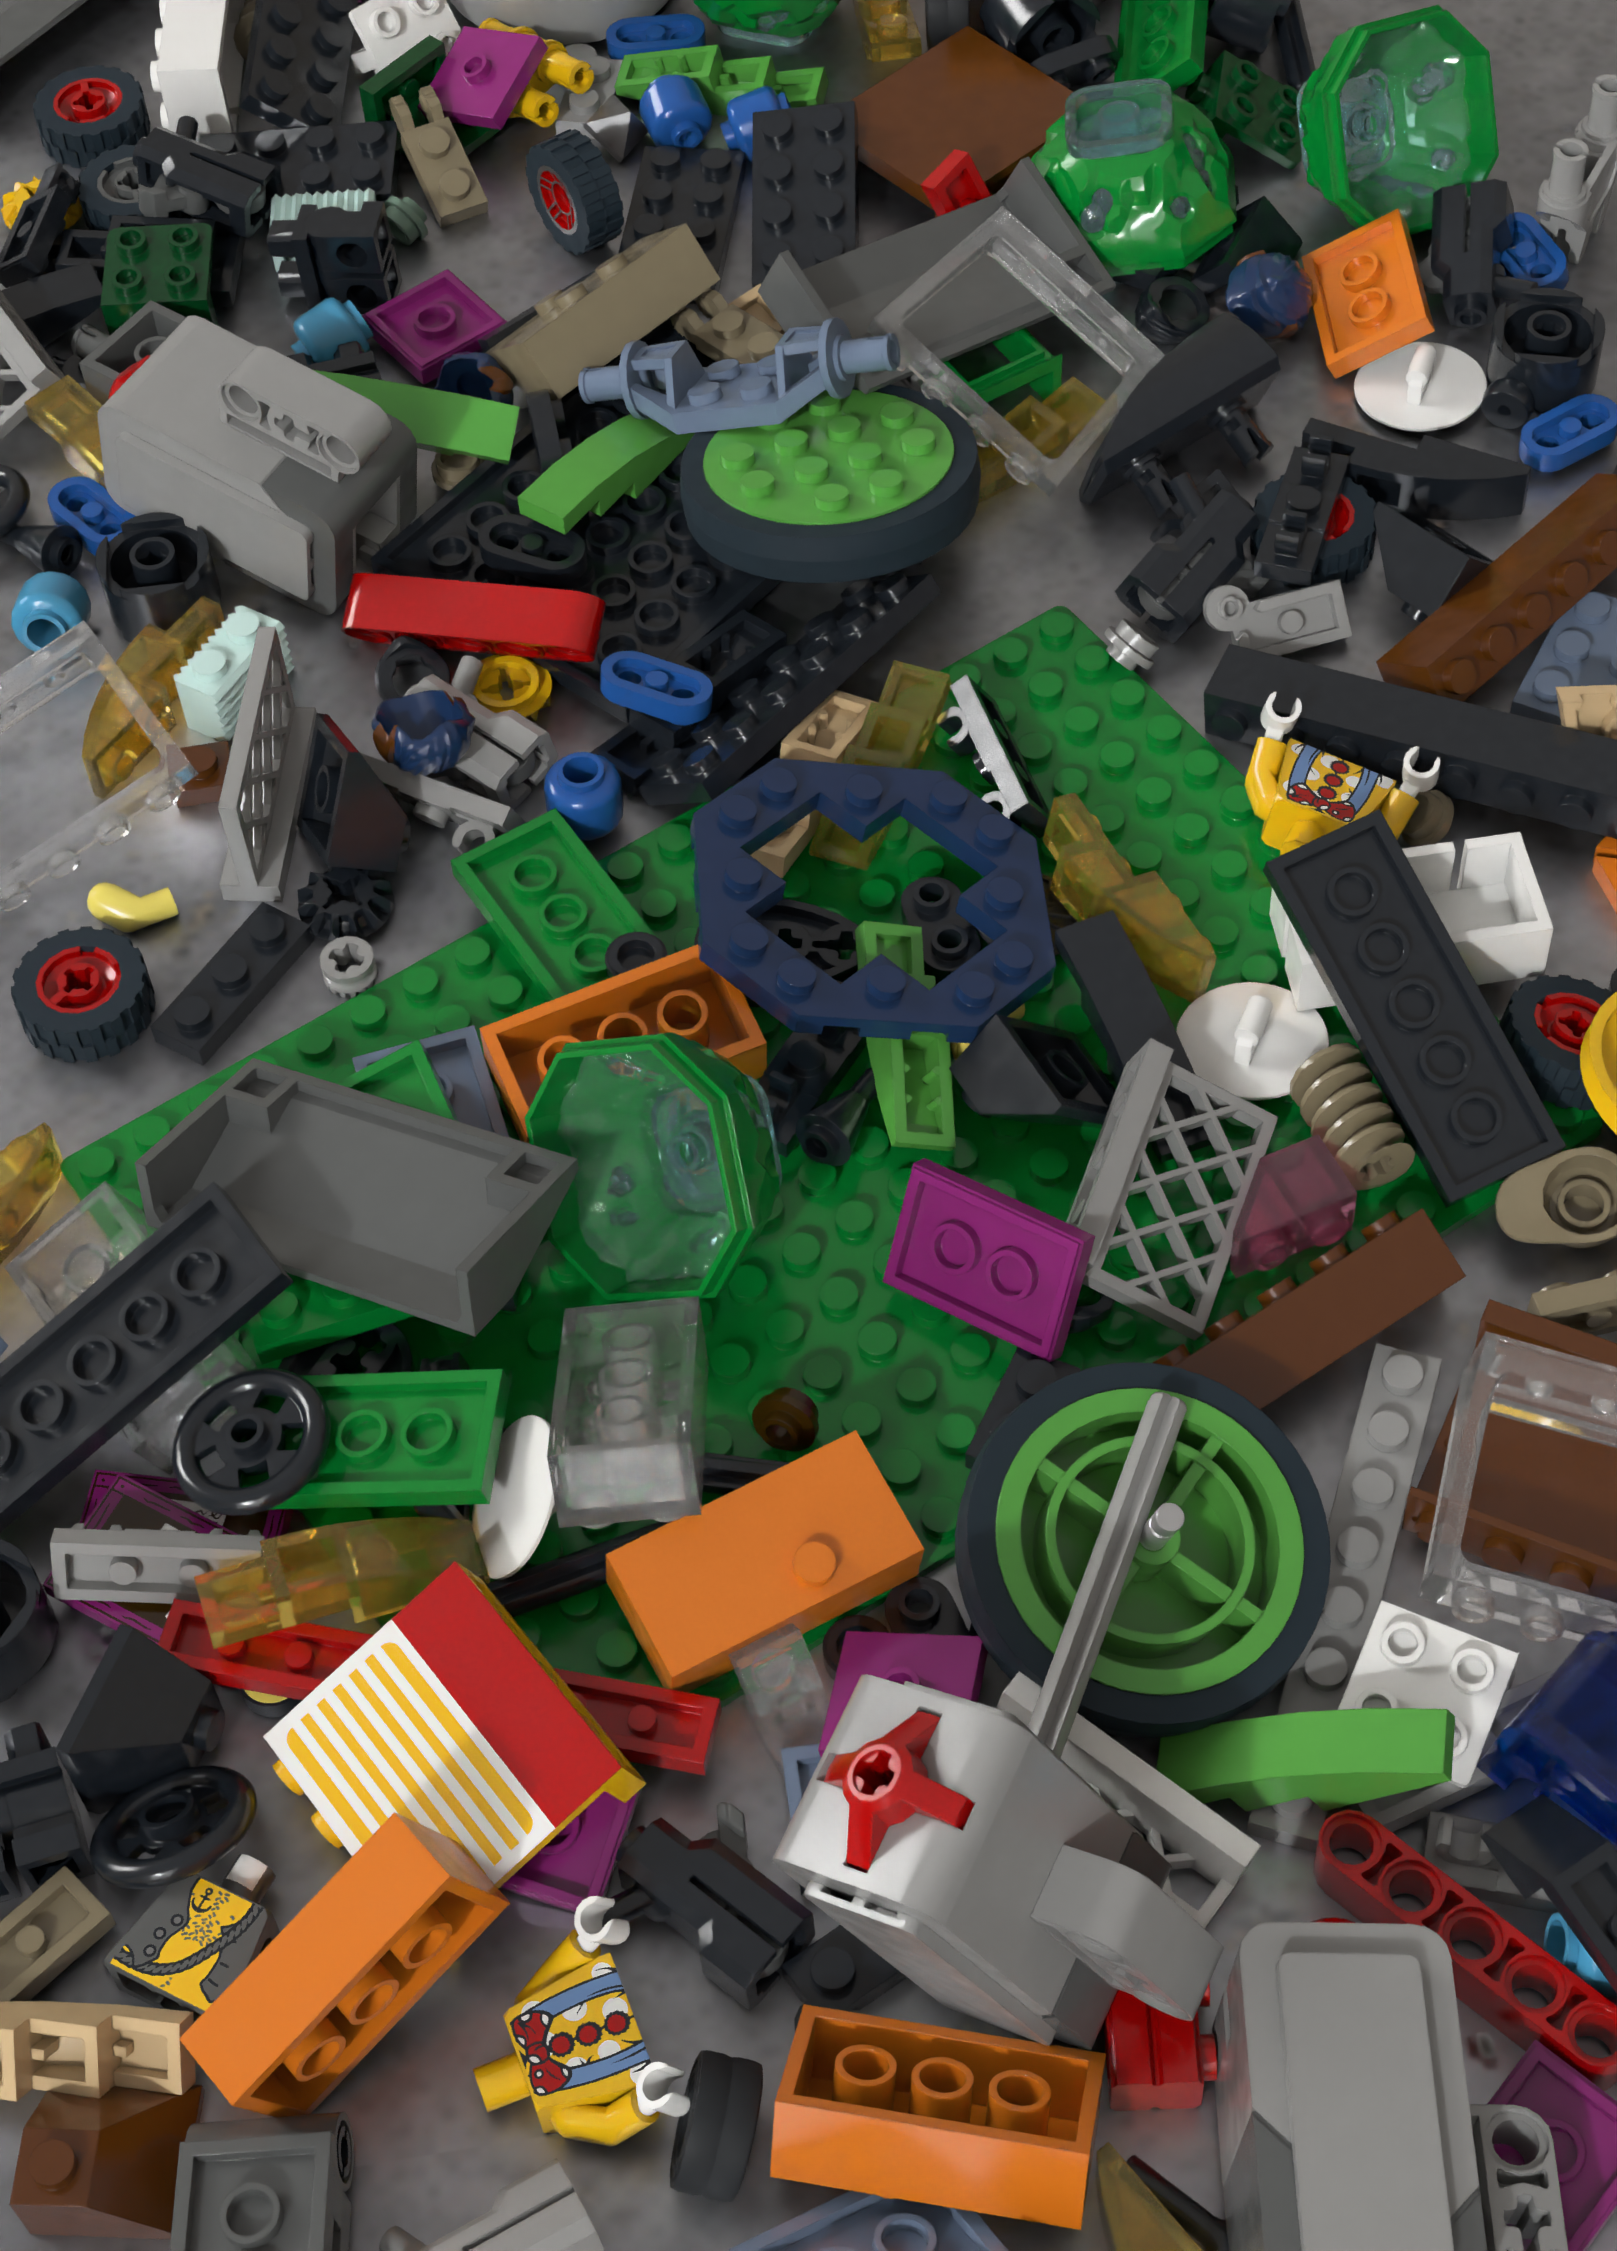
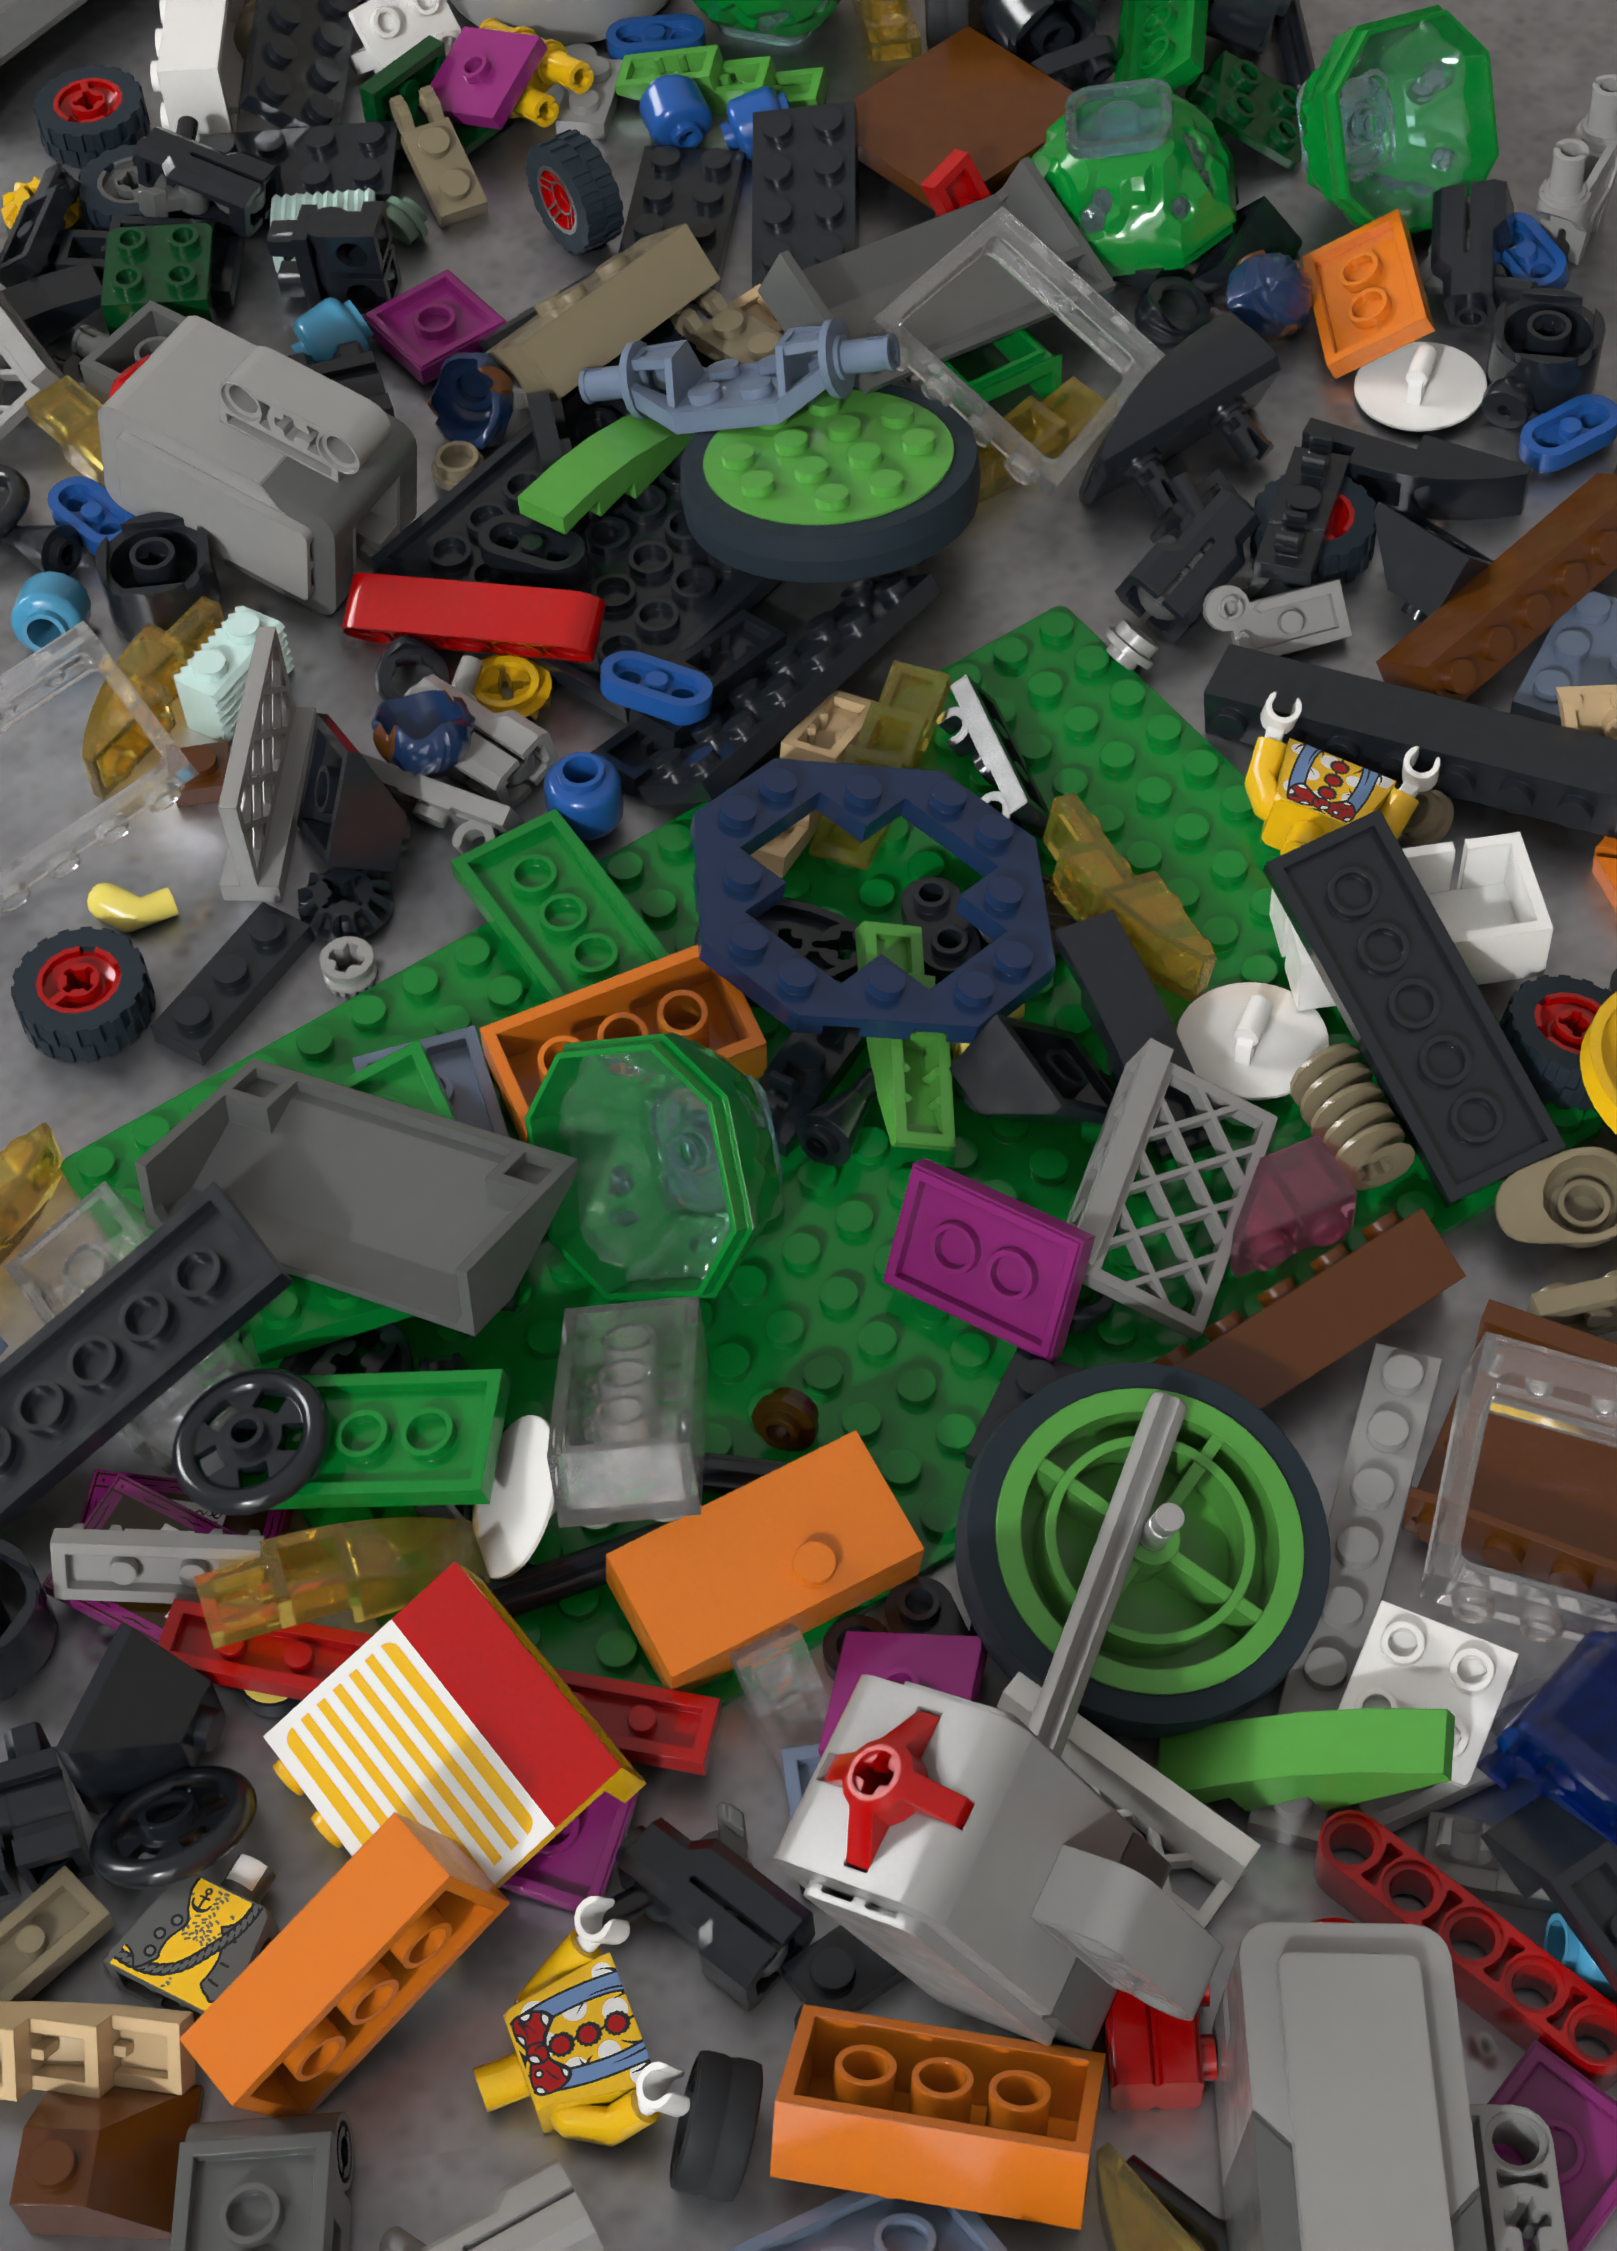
(442, 419): bright green slope -> none
(616, 128): flat silver slope -> none
(632, 952): black tile -> none

